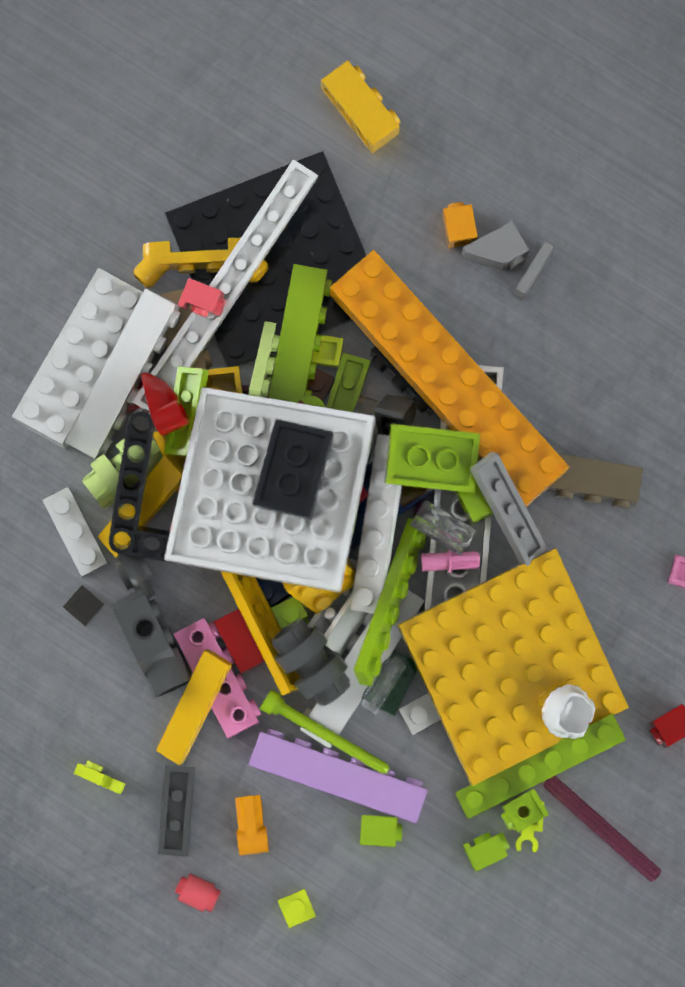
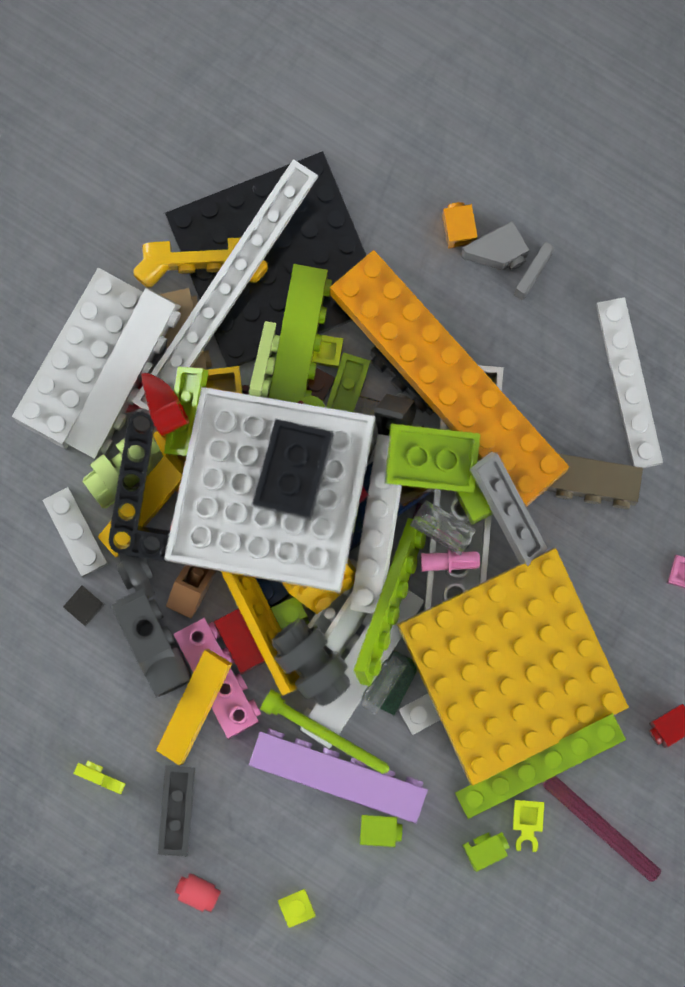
(190, 589): none -> medium nougat slope
(202, 298): coral brick -> none
(251, 833): light orange piece -> none
(361, 106): yellow brick -> none
(532, 802): lime brick -> none
(568, 712): white hair -> none
(629, 383): none -> white plate

